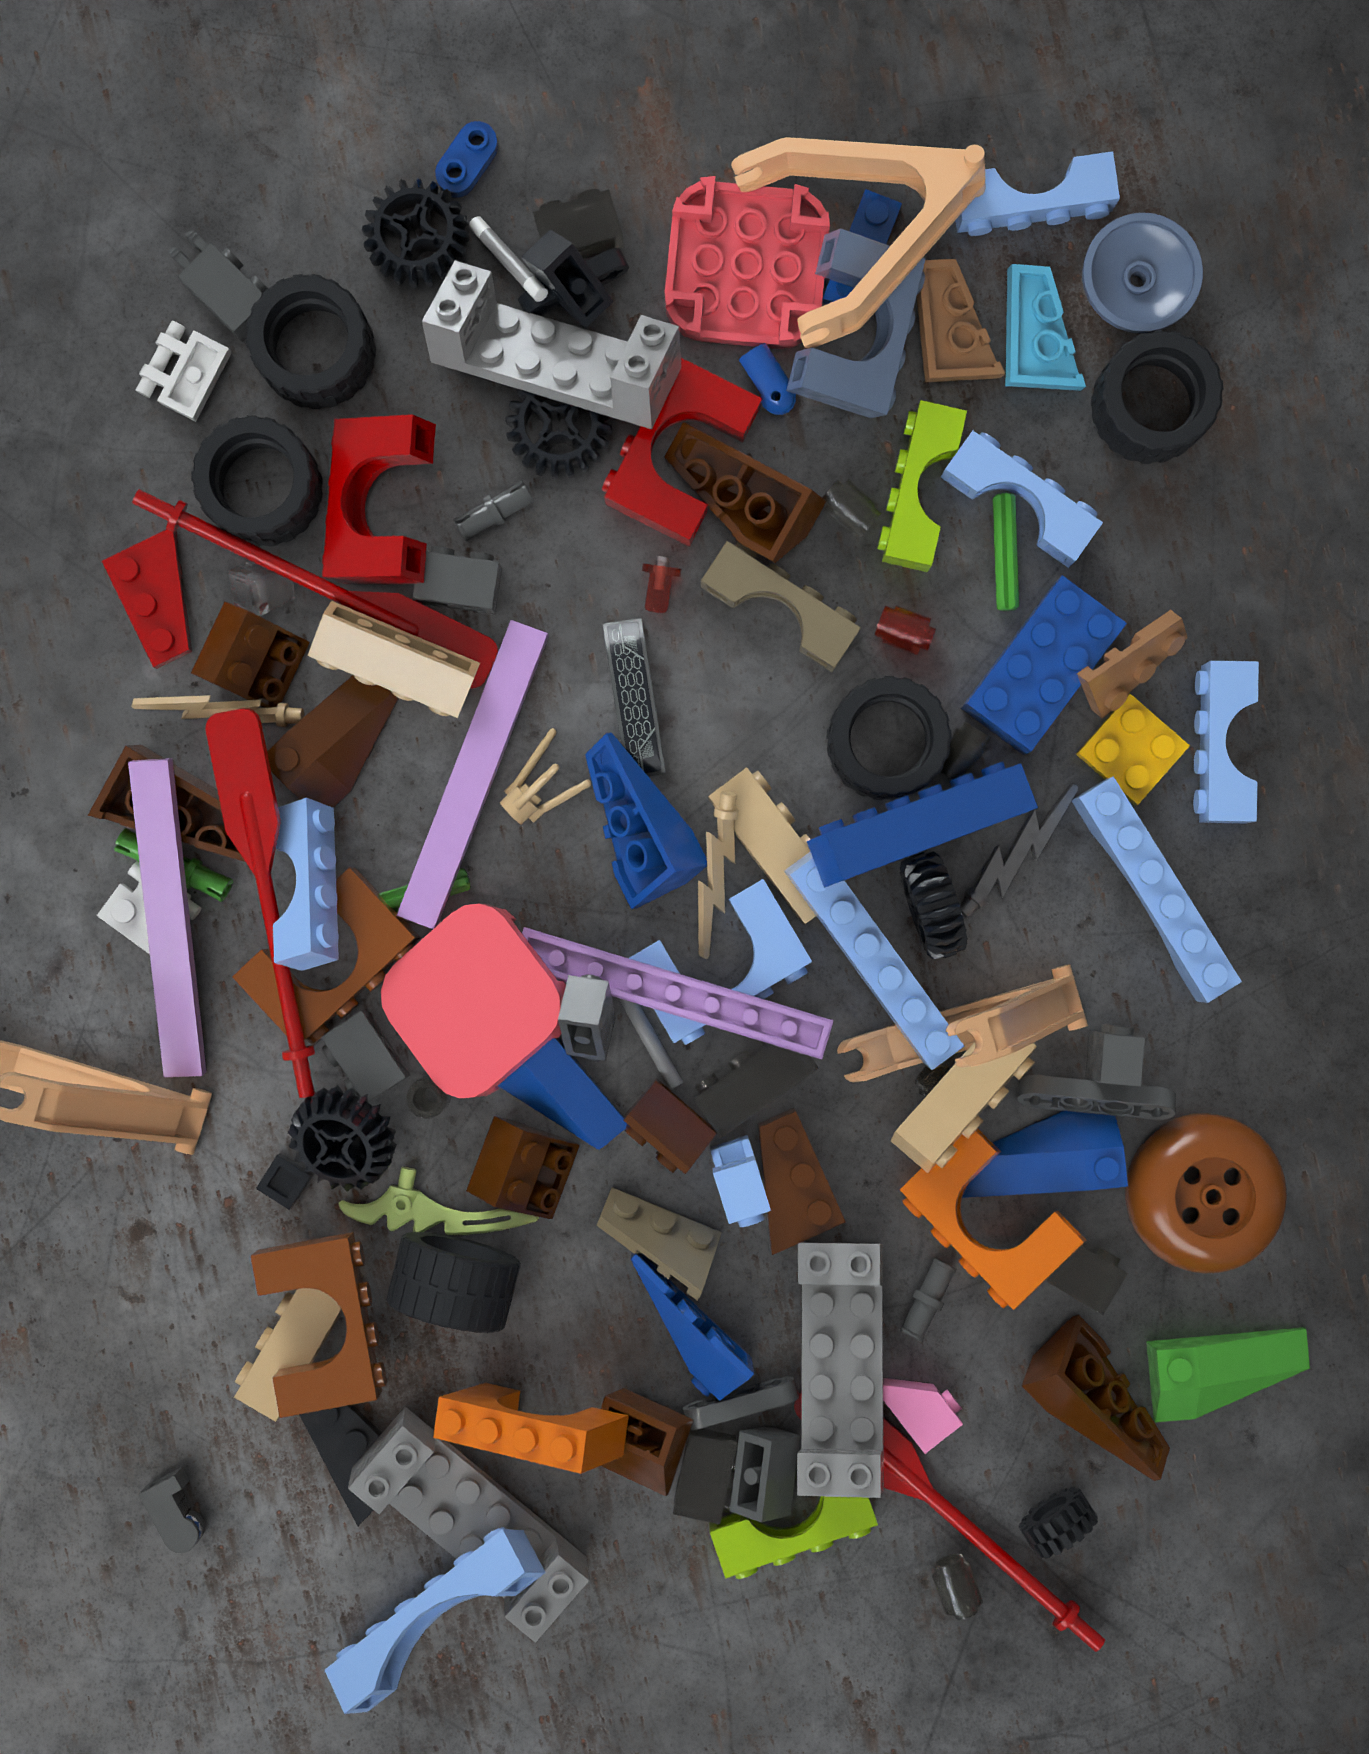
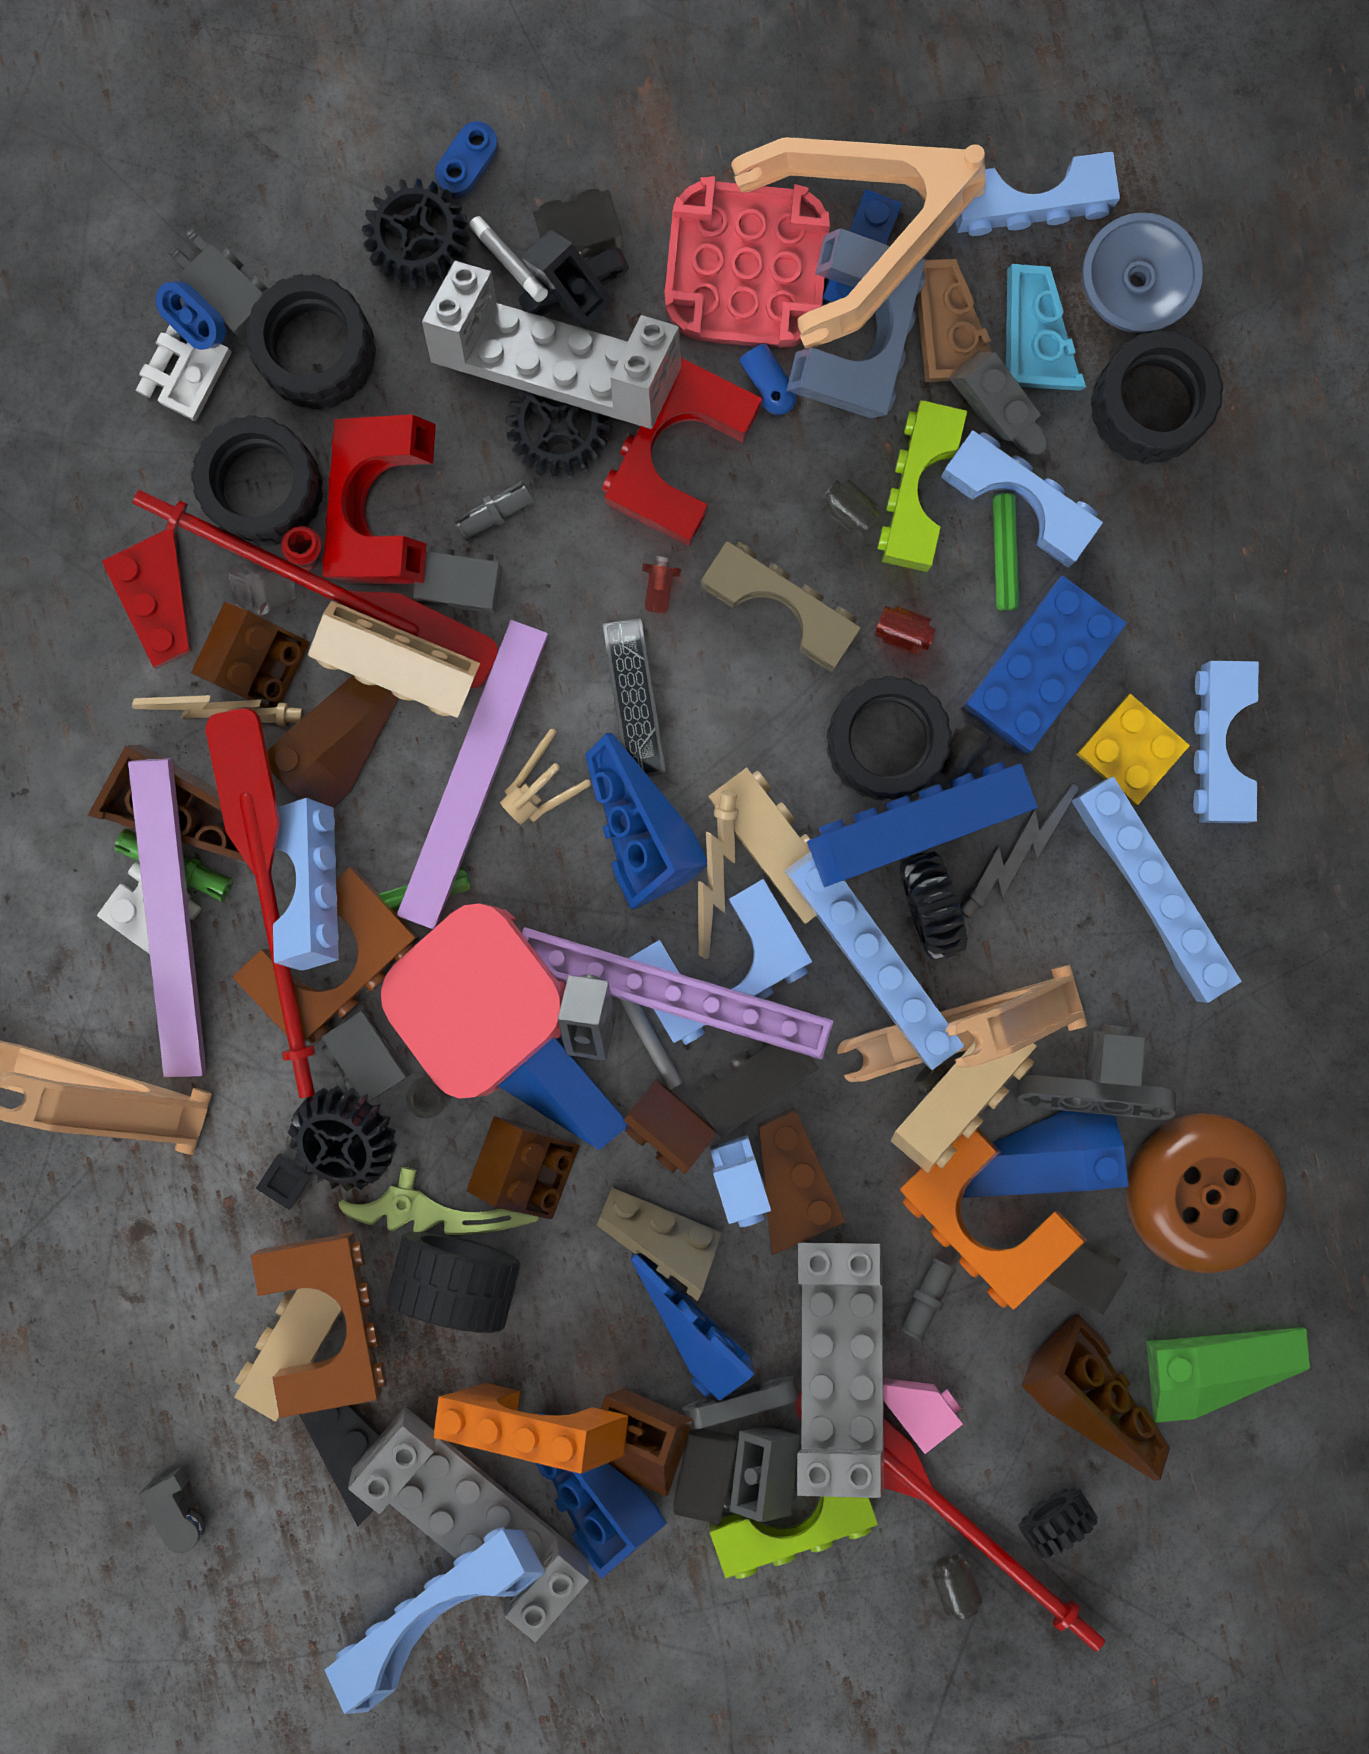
(193, 317): none -> blue plate
(298, 541): none -> red cone
(607, 1511): none -> blue wedge
(750, 498): reddish brown wedge -> none
(1000, 402): none -> dark grey hinge
(1126, 669): medium nougat wing -> none

